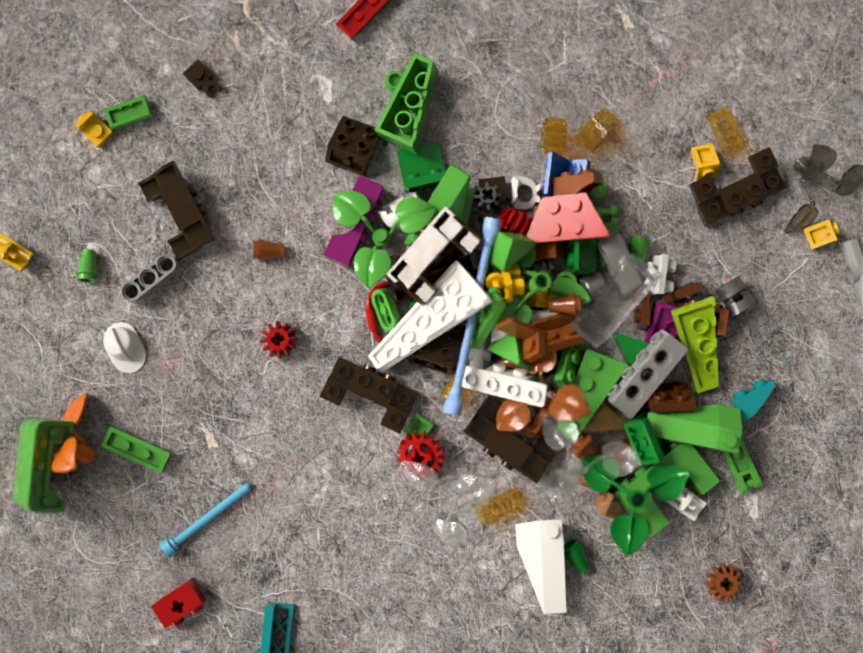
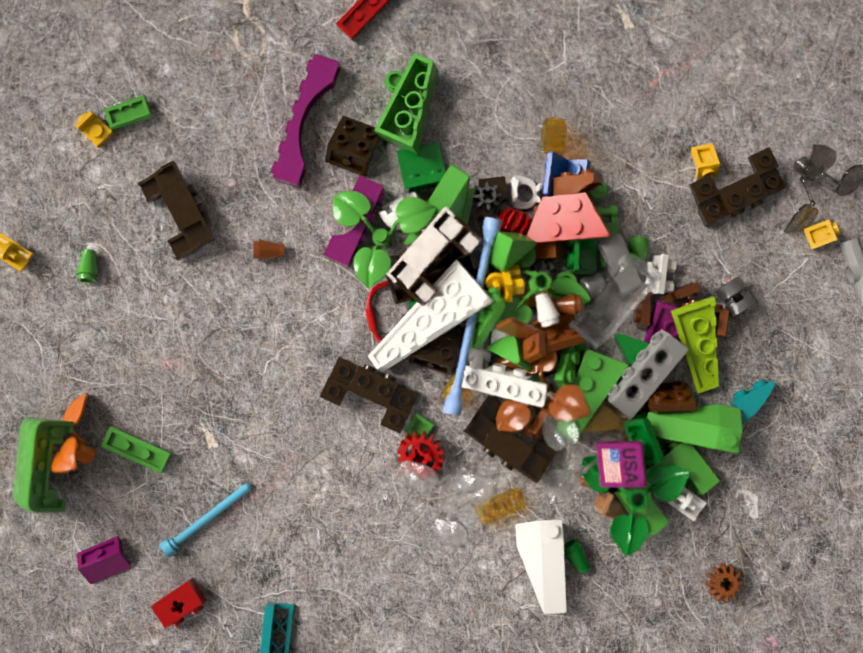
(102, 560): none -> magenta panel
(124, 347): white piece -> none
(140, 279): light grey beam -> none
(200, 77): dark brown plate -> none
(284, 345): red gear -> none
(319, 80): none -> magenta arch
(385, 308): bright green plate -> none
(546, 310): none -> white cone
(585, 447): dark orange bracket -> none
(597, 129): clear yellow slope -> none
(621, 464): none -> magenta tile
(733, 148): clear yellow slope -> none
(741, 465): bright green plate -> none

